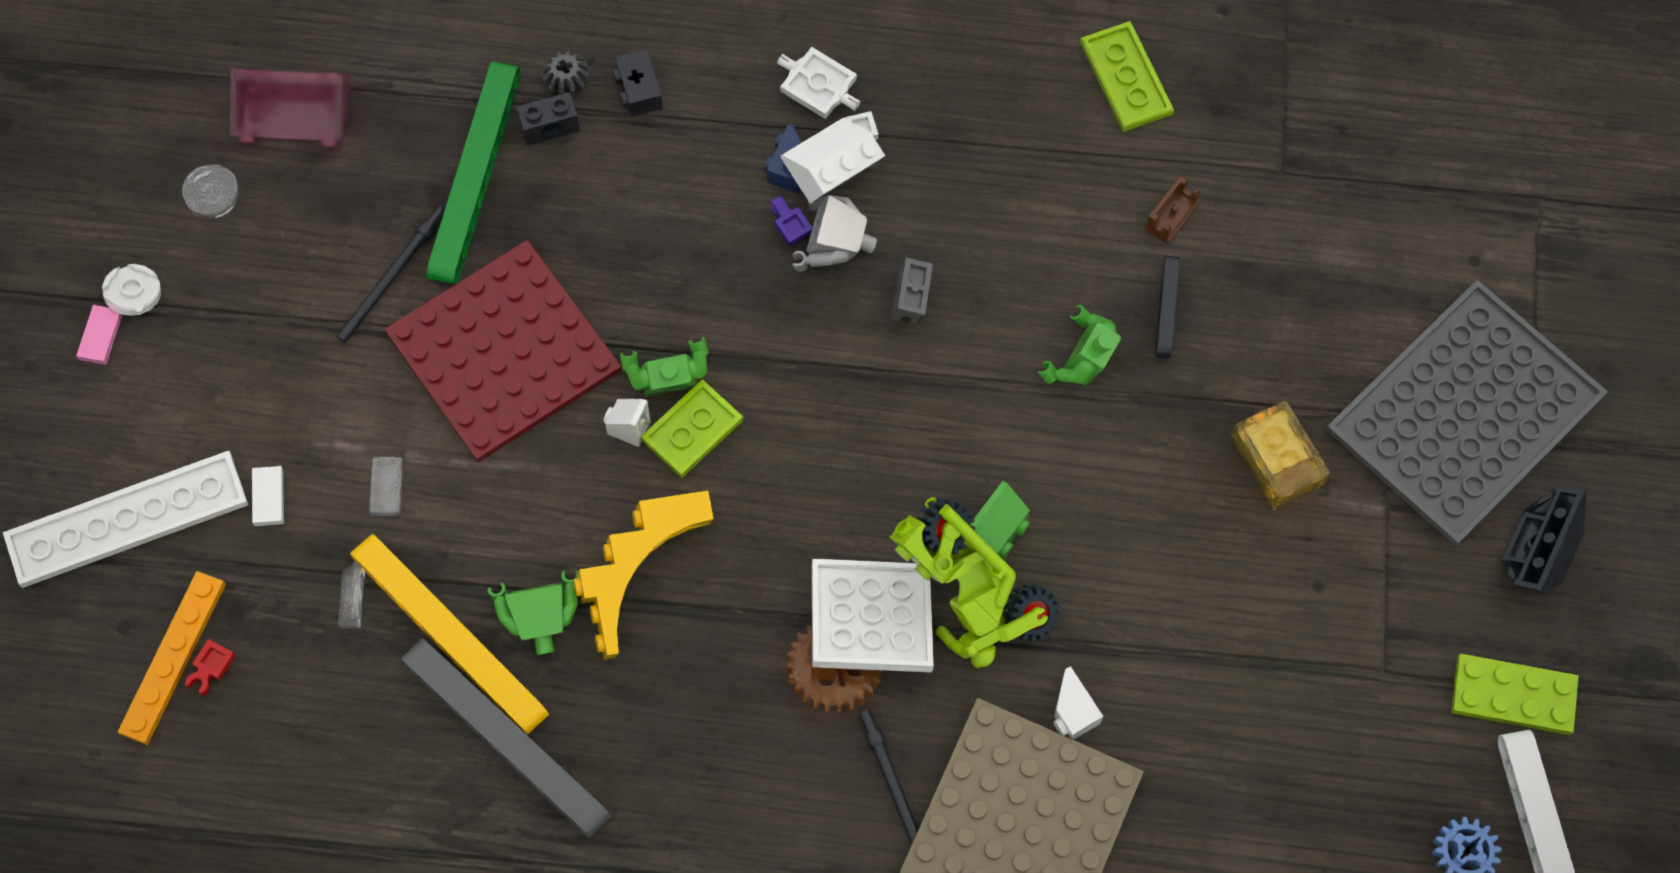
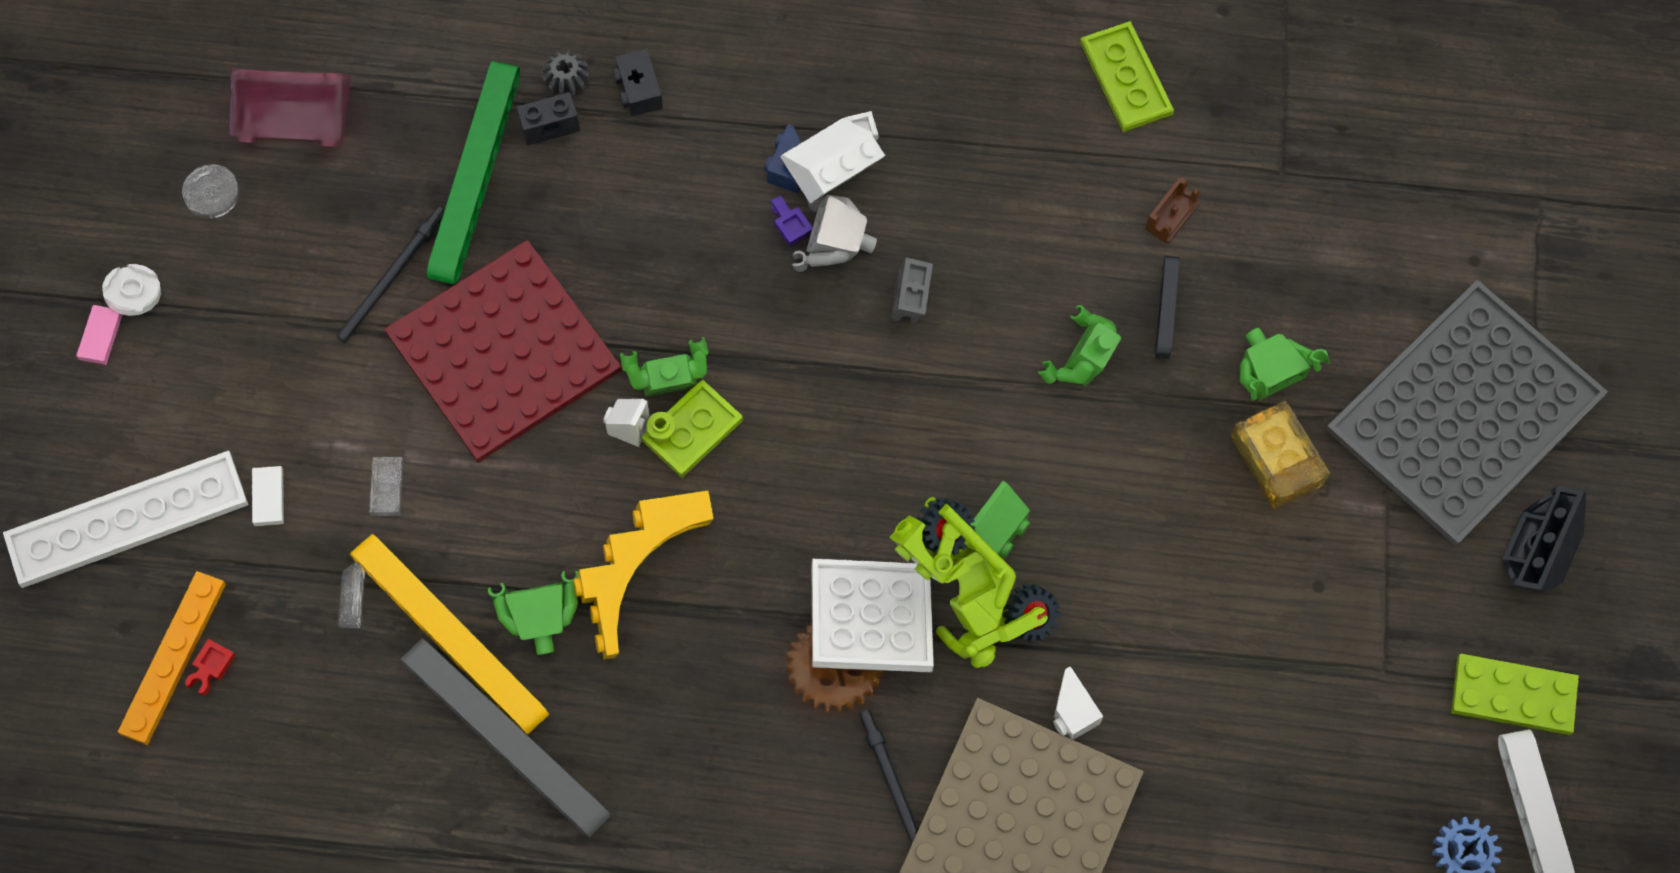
(664, 433): none -> lime plate
(818, 82): white plate -> none
(1276, 363): none -> bright green torso

